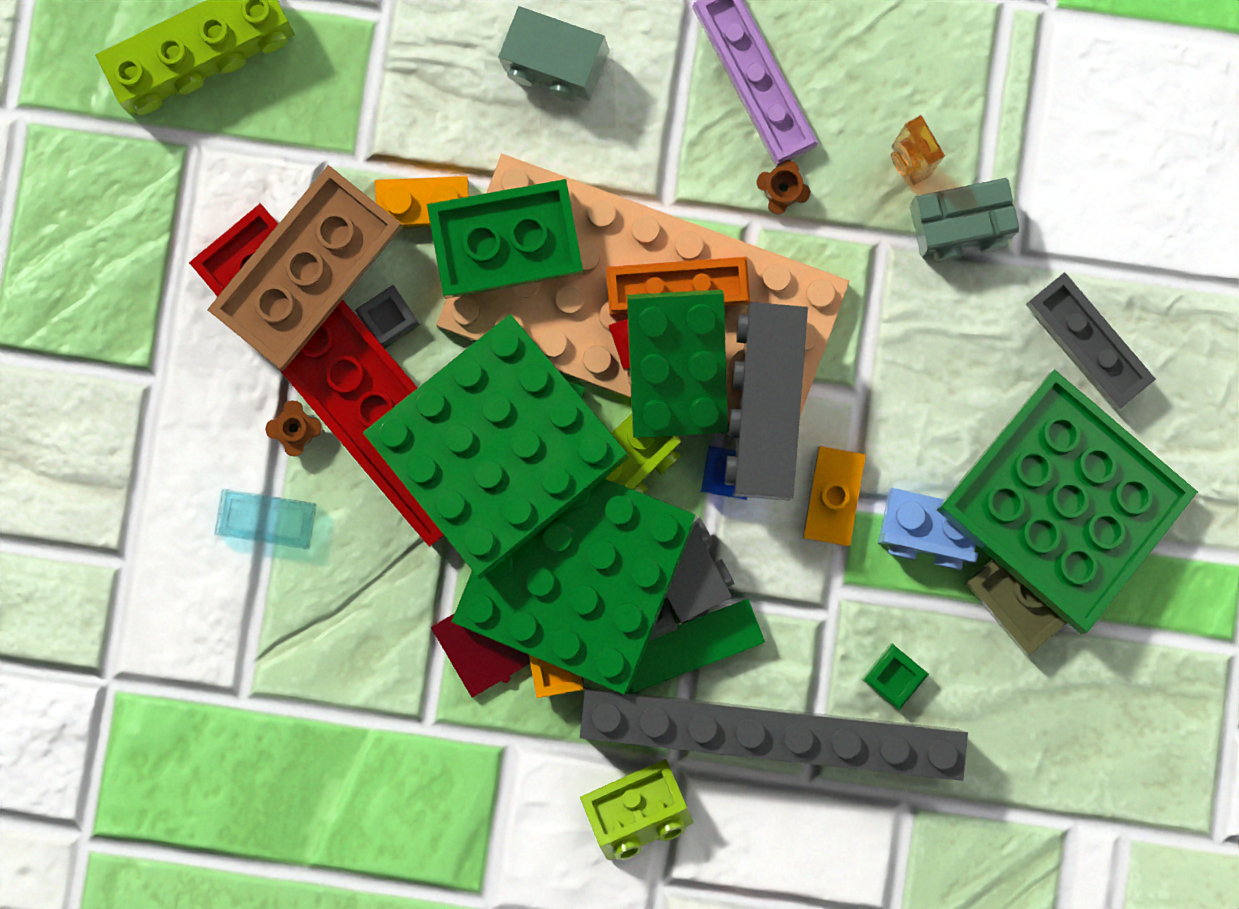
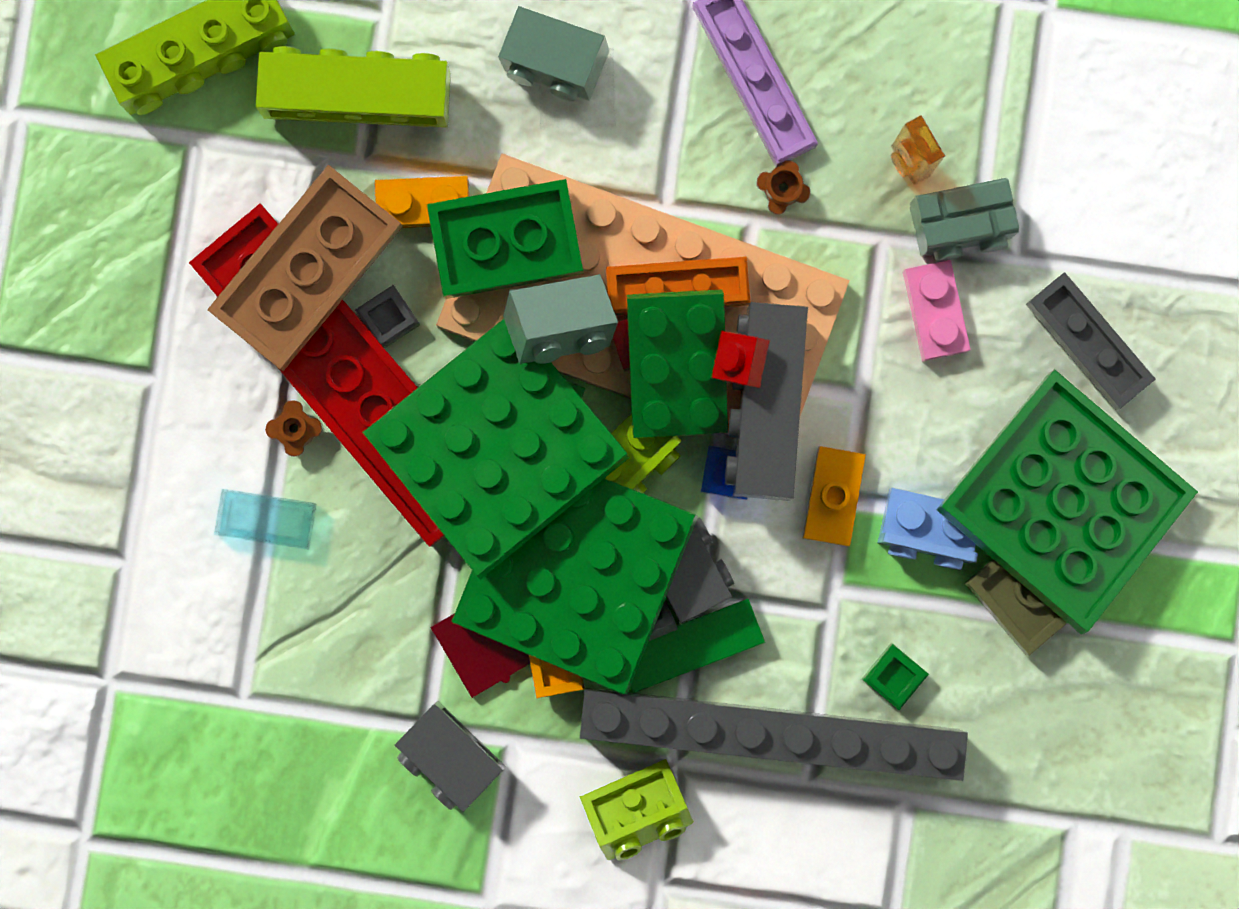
(353, 87): none -> lime brick
(448, 757): none -> dark grey brick
(560, 319): none -> sand green brick
(740, 359): none -> red plate
(936, 310): none -> bright pink plate

